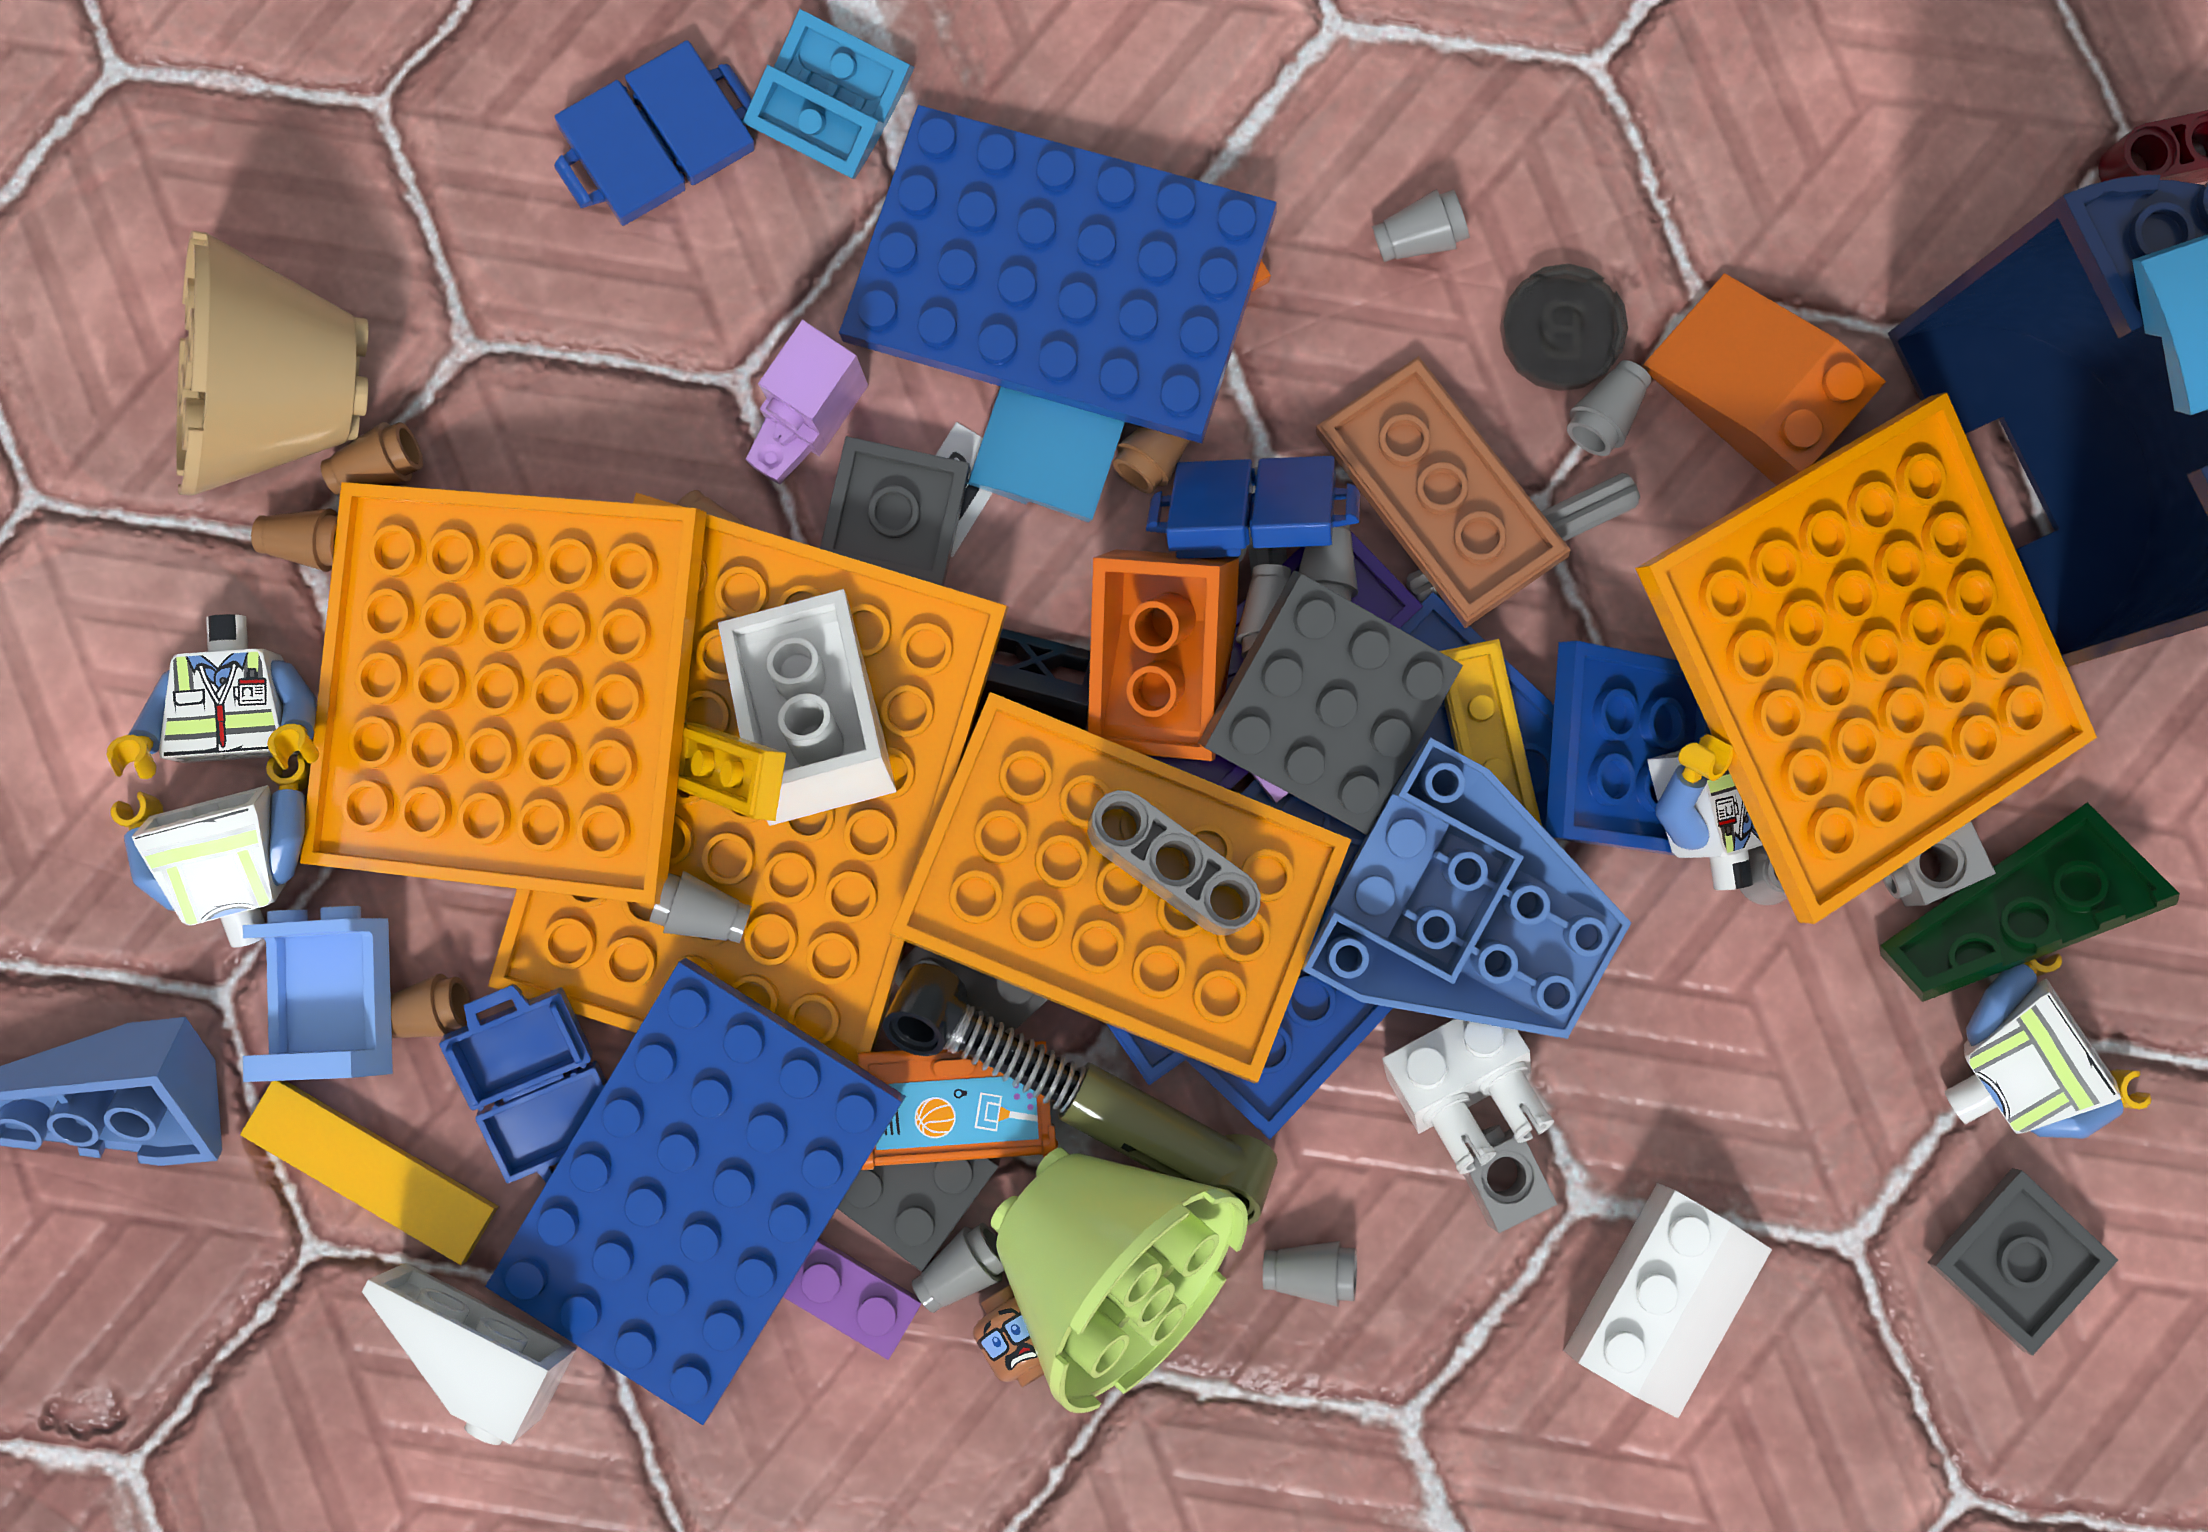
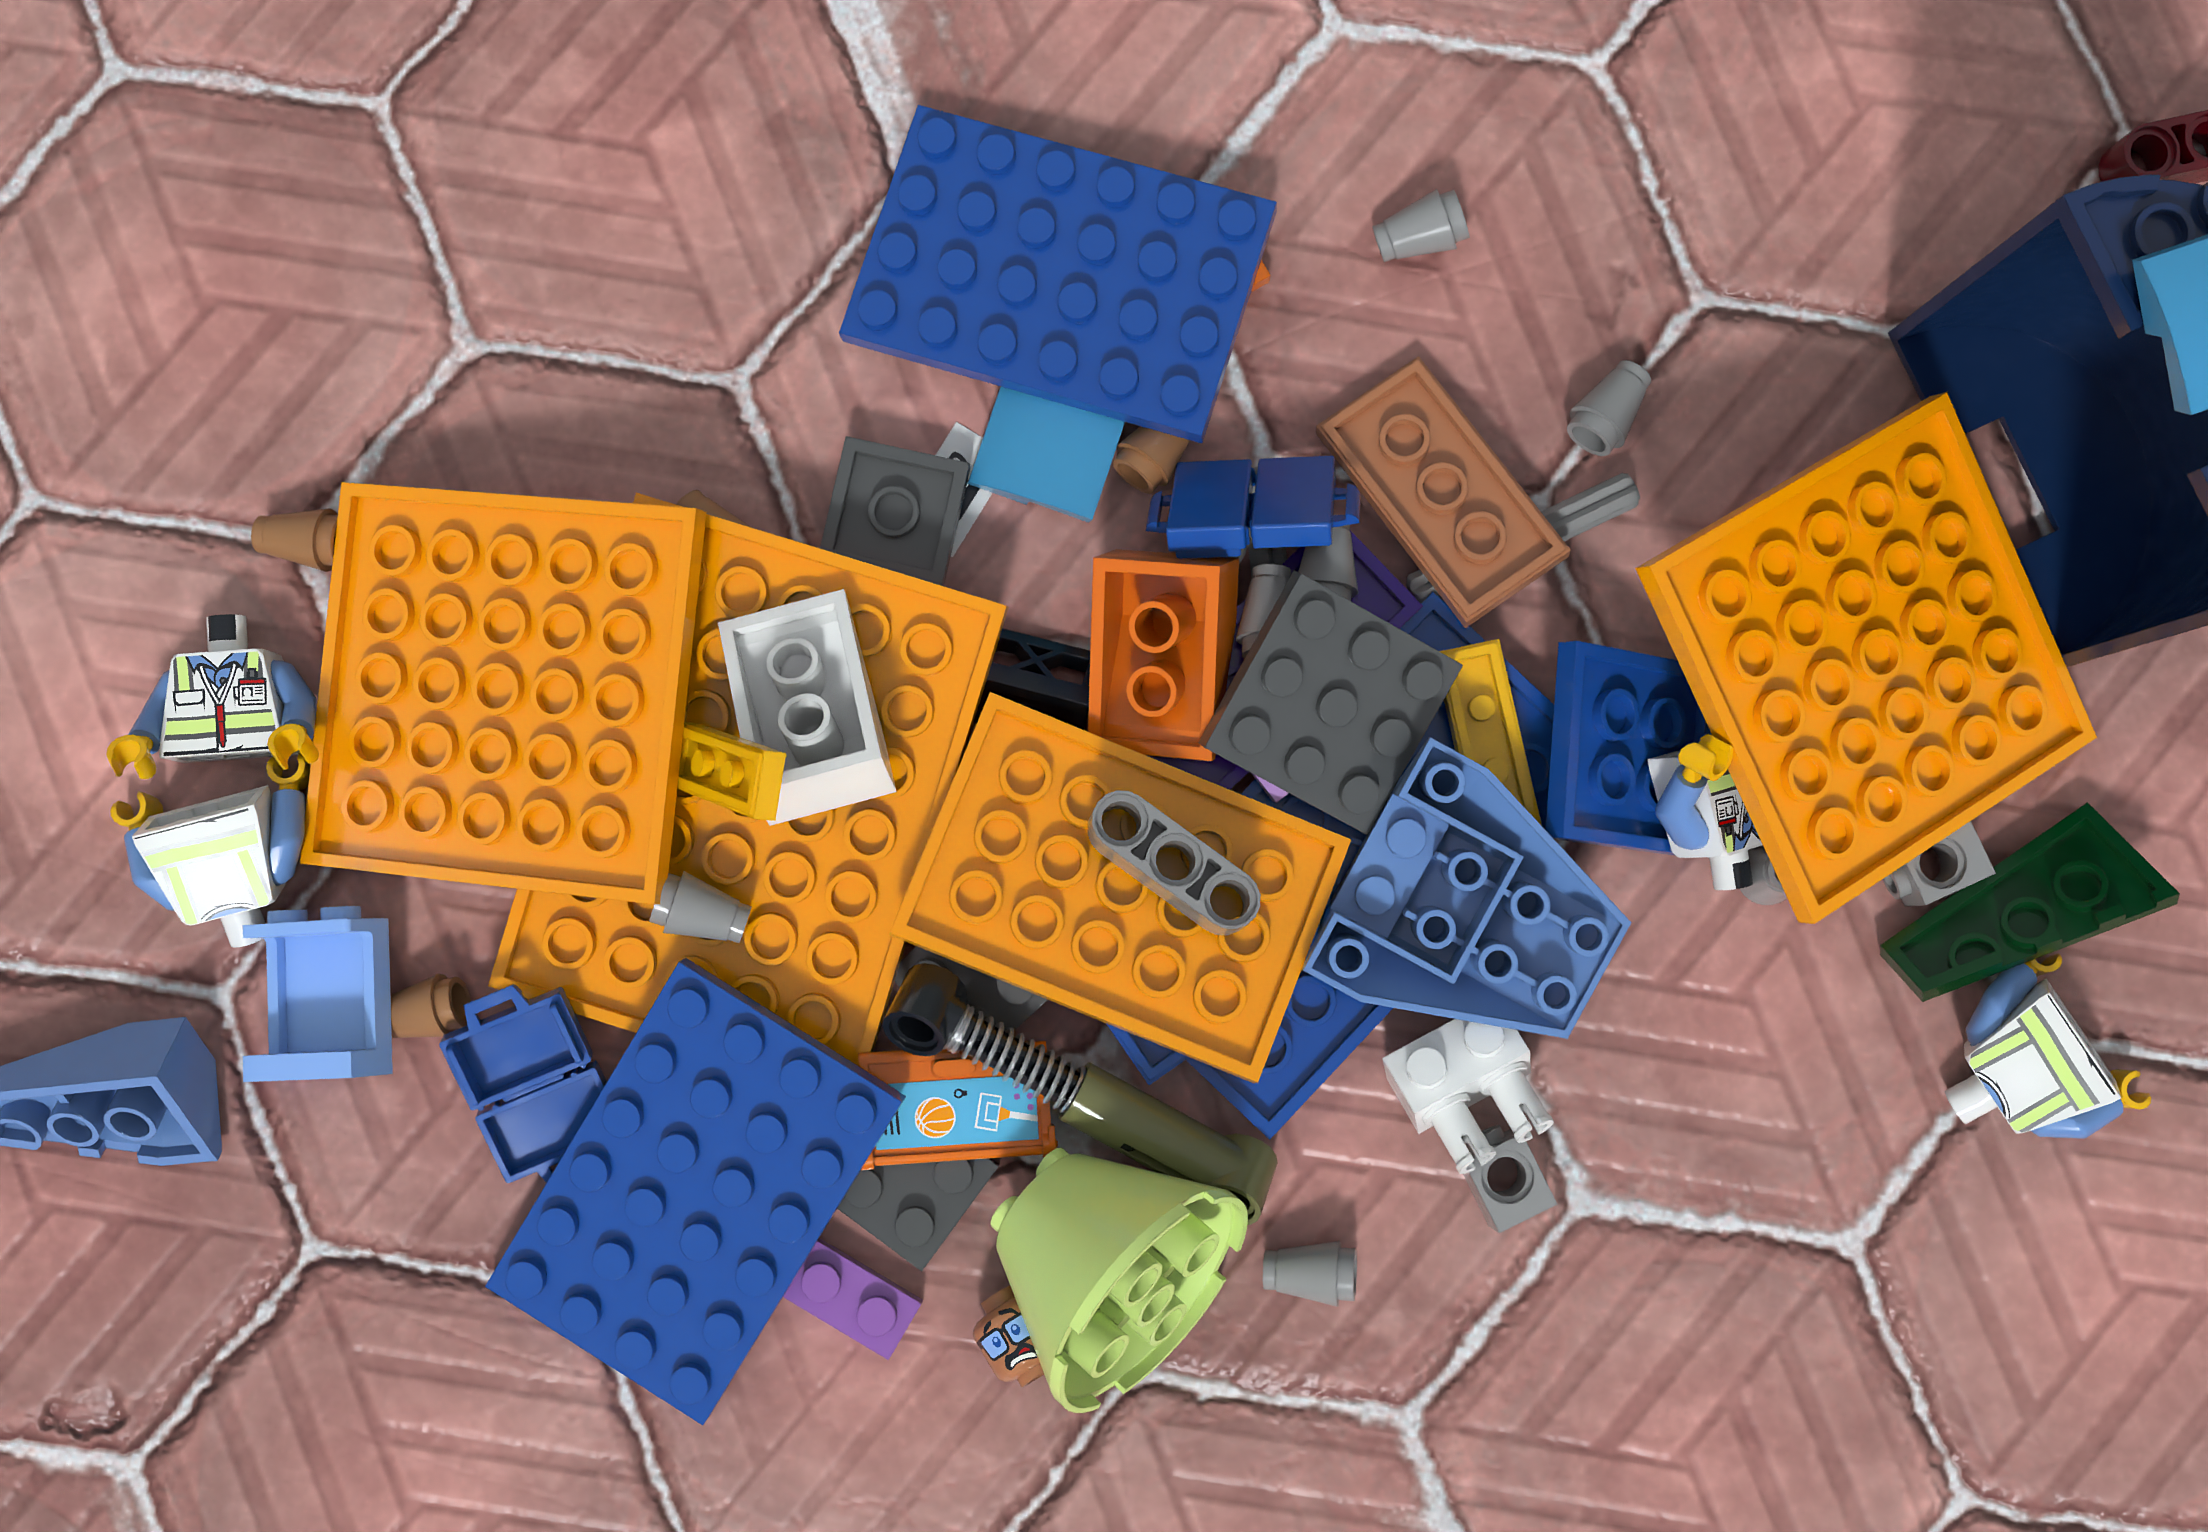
(261, 369): tan cone -> none
(369, 1170): yellow tile -> none
(378, 457): medium nougat cone -> none
(471, 1354): white slope -> none
(634, 150): blue piece -> none
(807, 400): lavender hinge -> none
(828, 94): dark azure slope -> none
(960, 1269): light grey cone -> none
(1563, 327): clear smoke tile -> none
(1667, 1300): white slope -> none
(1763, 378): orange slope -> none
(2022, 1261): dark grey plate -> none

